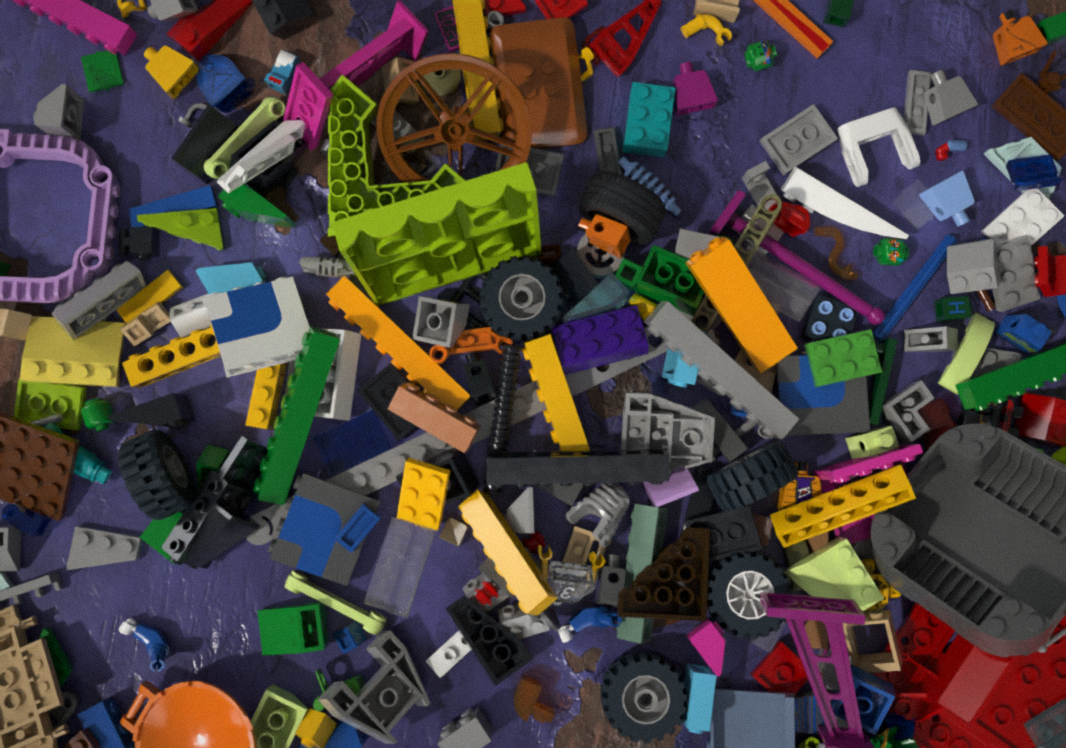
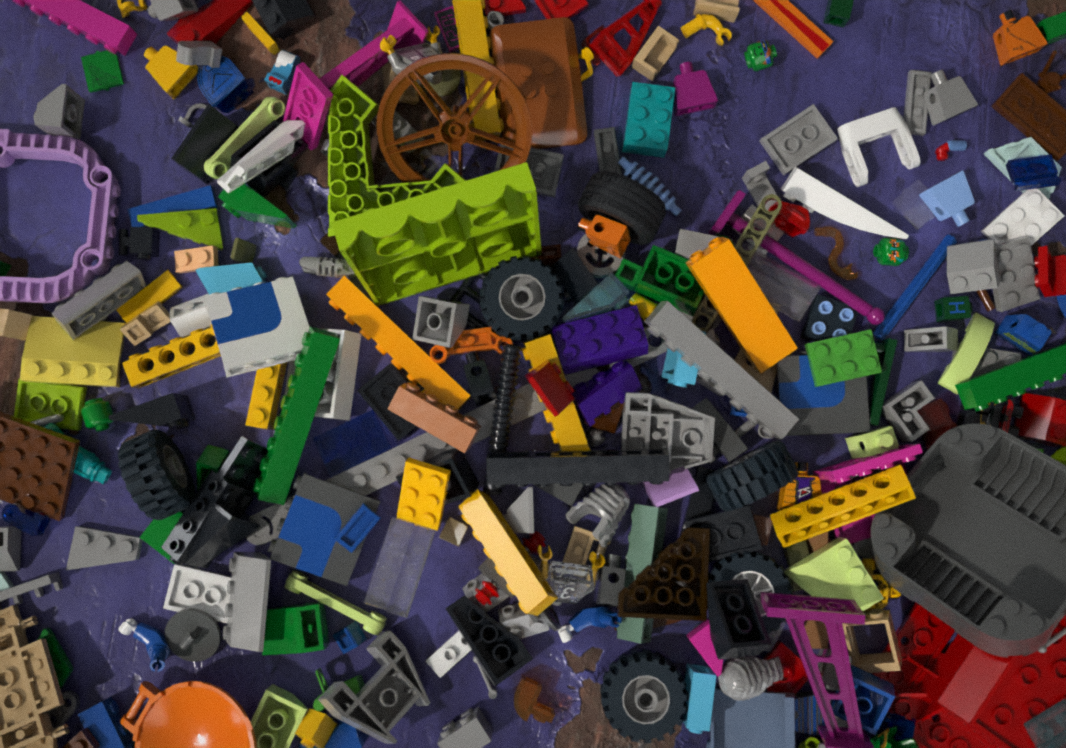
(192, 259): none -> light nougat plate
(193, 635): none -> dark grey shield
(198, 53): none -> light grey leg
(198, 590): none -> white plate
(243, 251): none -> olive slope
(247, 600): none -> light grey slope
(260, 33): none -> yellow tile
(405, 56): none -> torso
(492, 692): none -> light grey hinge
(550, 387): none -> red slope
(594, 437): none -> light grey hinge
(605, 390): none -> dark purple wedge
(610, 421): none -> reddish brown slope
(655, 53): none -> tan panel
(735, 620): none -> black slope
(749, 676): none -> light grey hair

